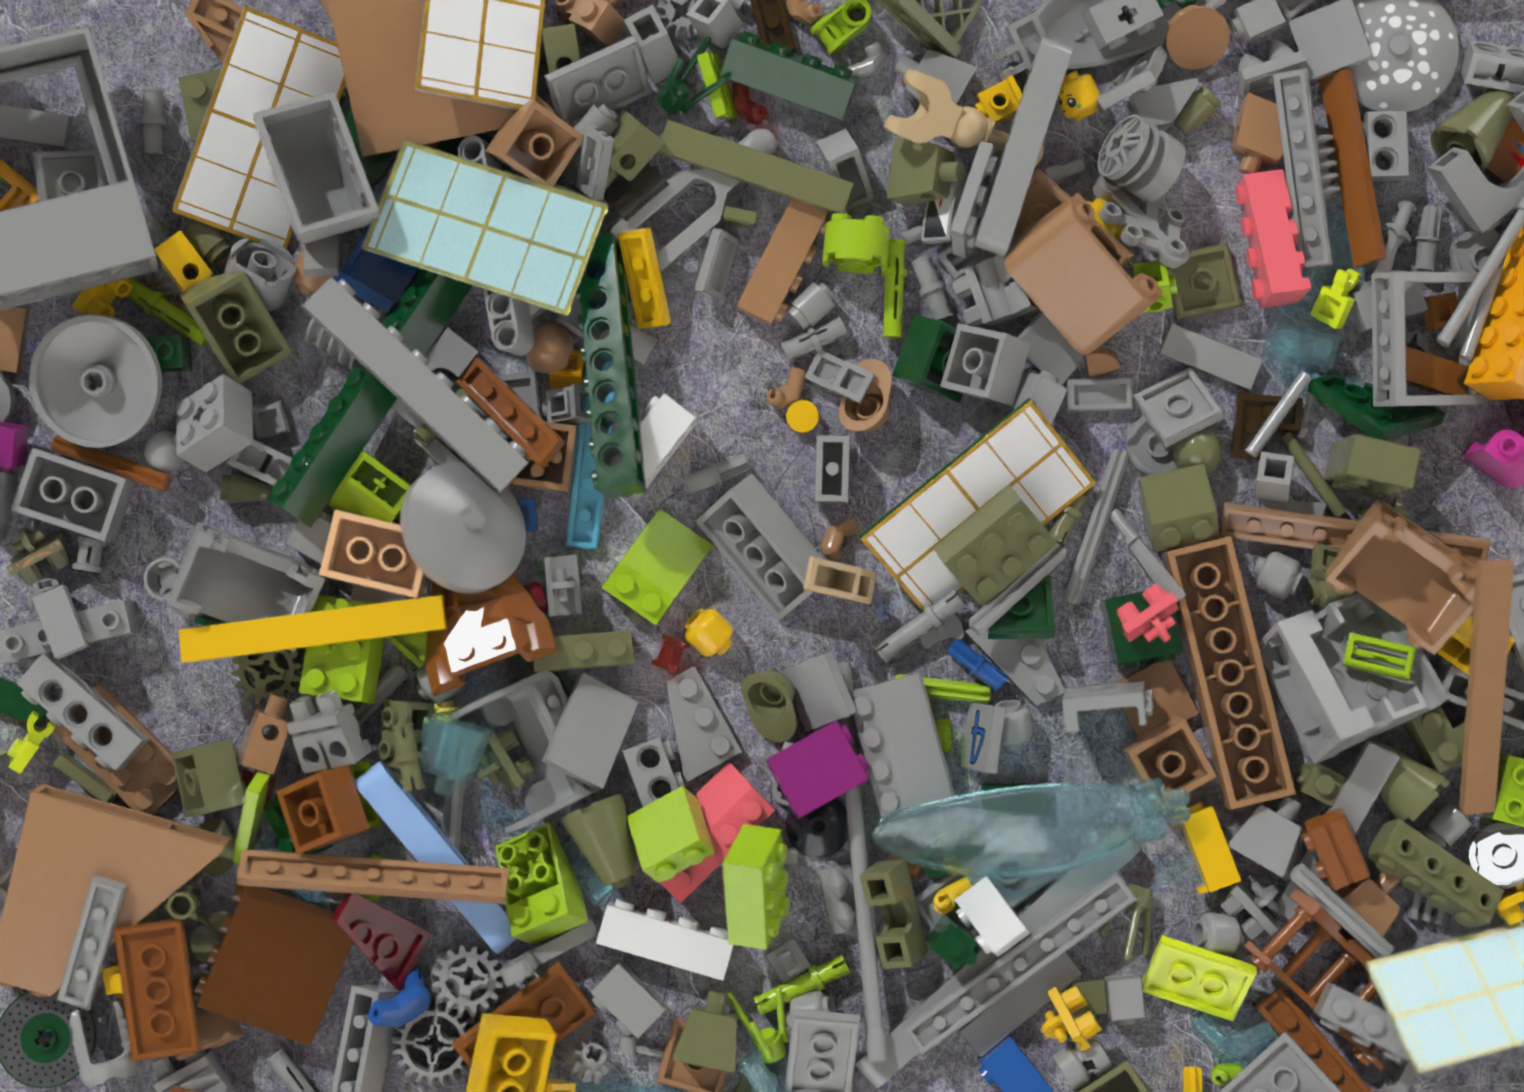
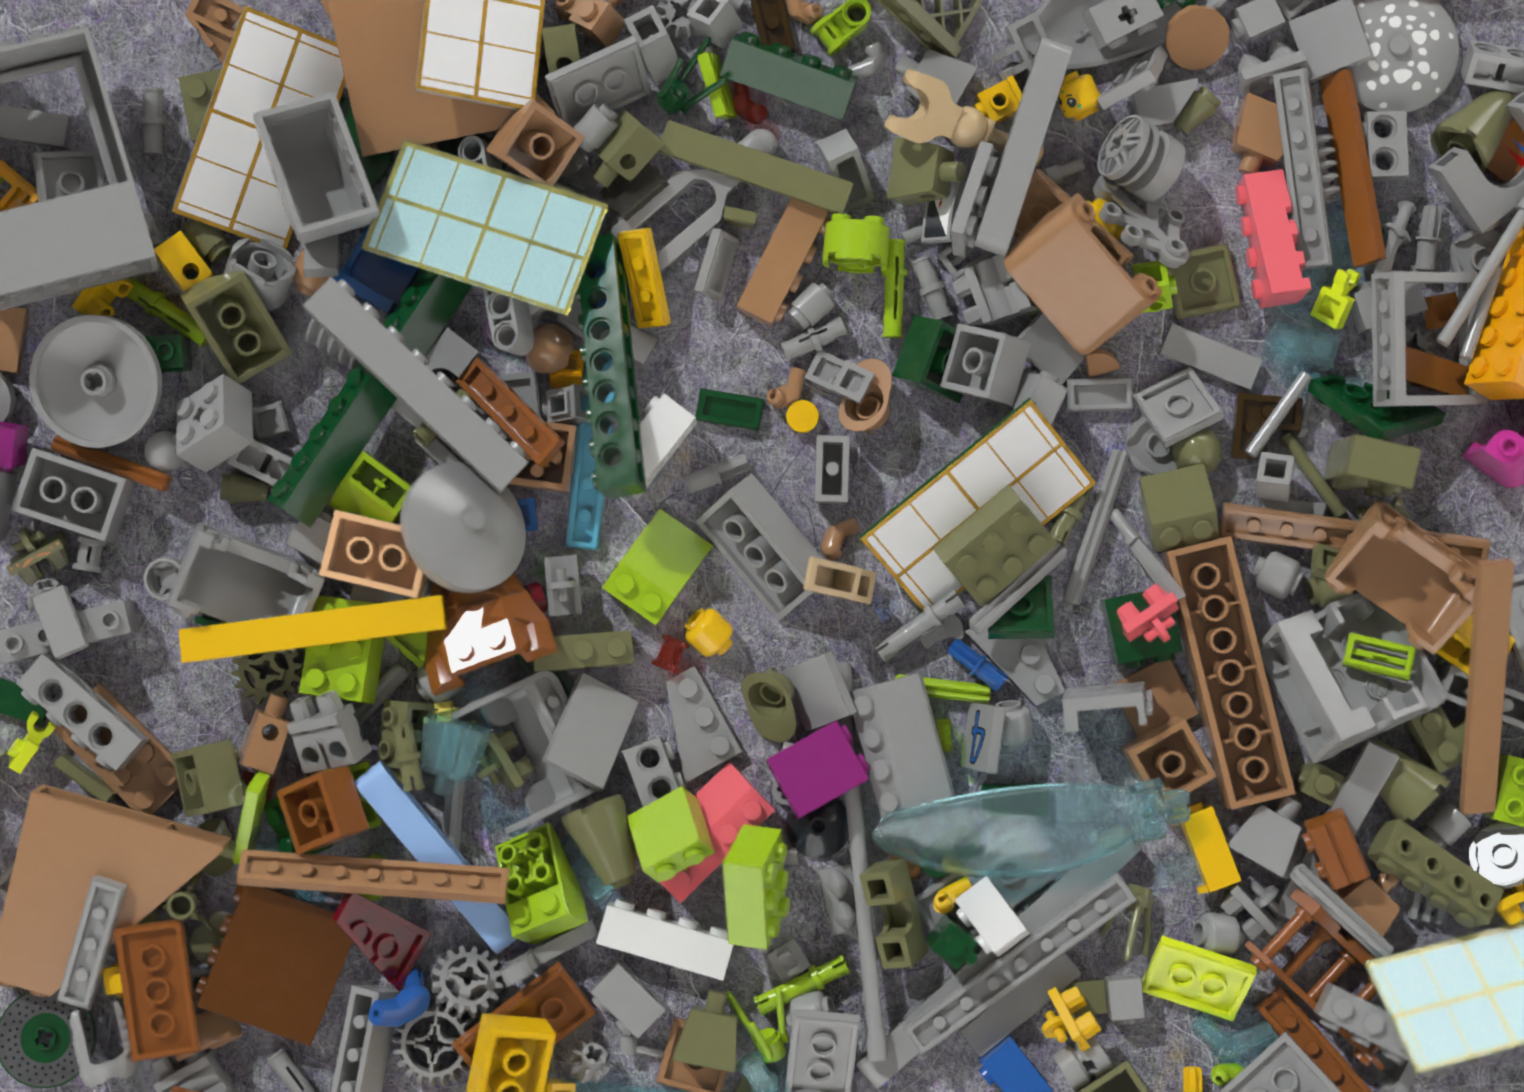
(594, 163): light grey tile -> none
(729, 409): none -> dark green tile

